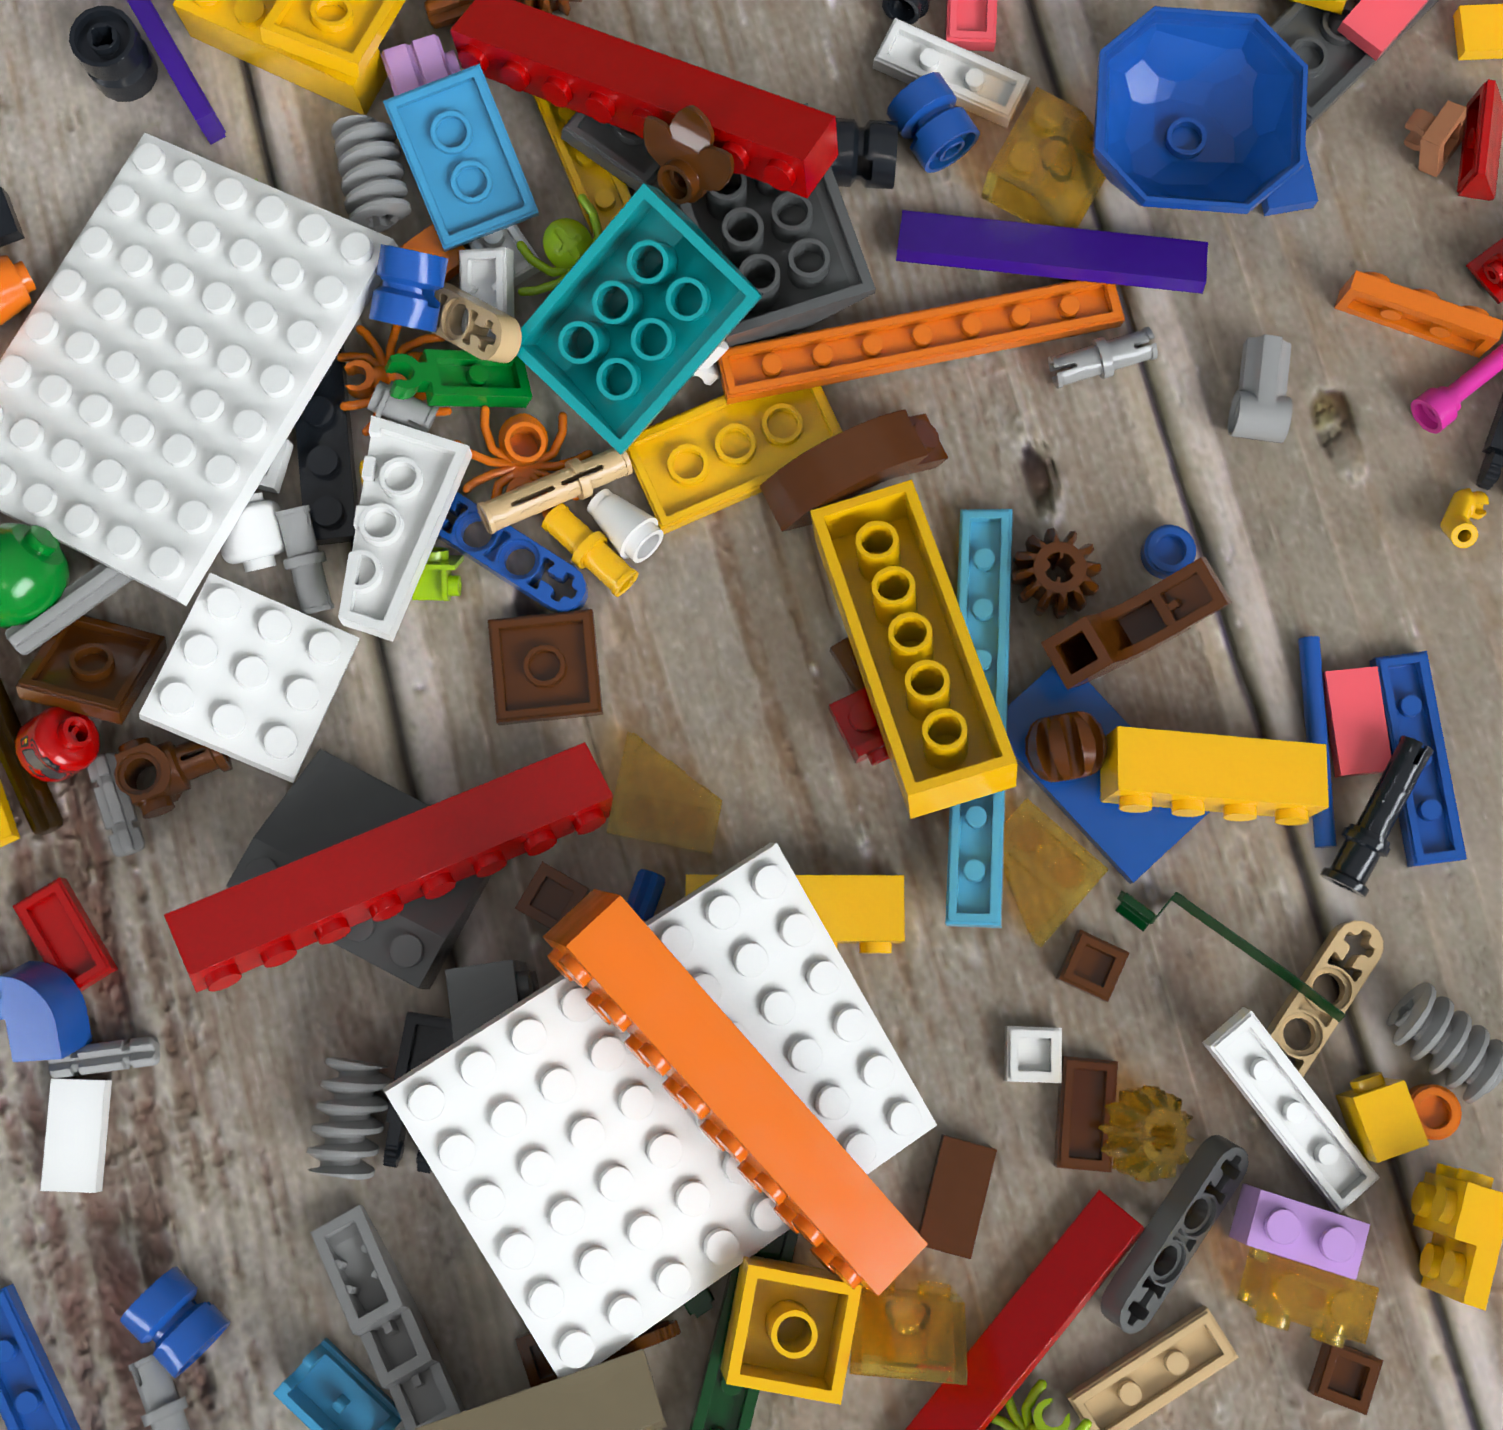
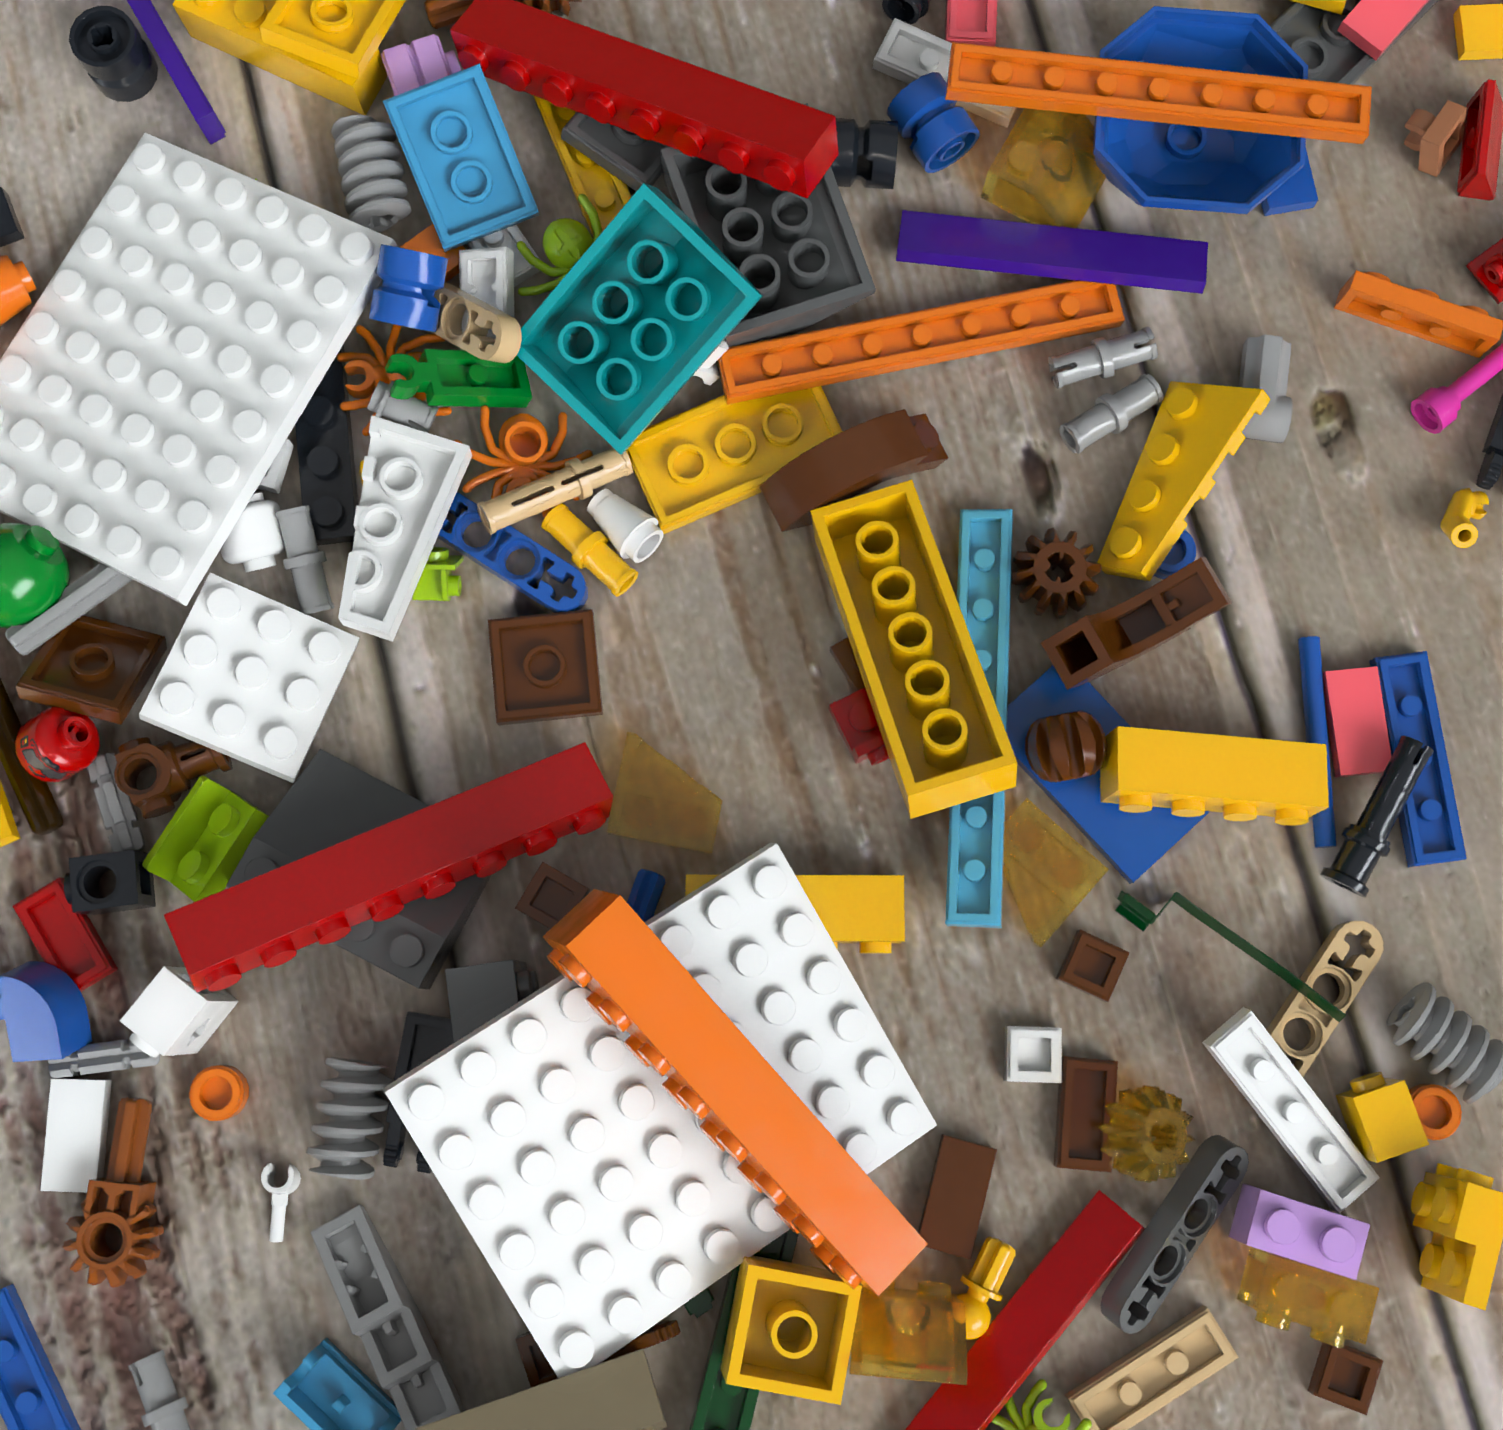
(121, 1201): none -> dark orange gear
(133, 883): none -> black brick
(173, 1017): none -> white brick
(174, 1321): blue wheel -> none
(205, 840): none -> lime bracket
(219, 1092): none -> orange tile
(279, 1198): none -> white hand
(687, 155): reddish brown plate -> none
(984, 1283): none -> yellow axle
(1111, 413): none -> light grey pin
(1159, 93): none -> orange tile
(1175, 470): none -> yellow wing

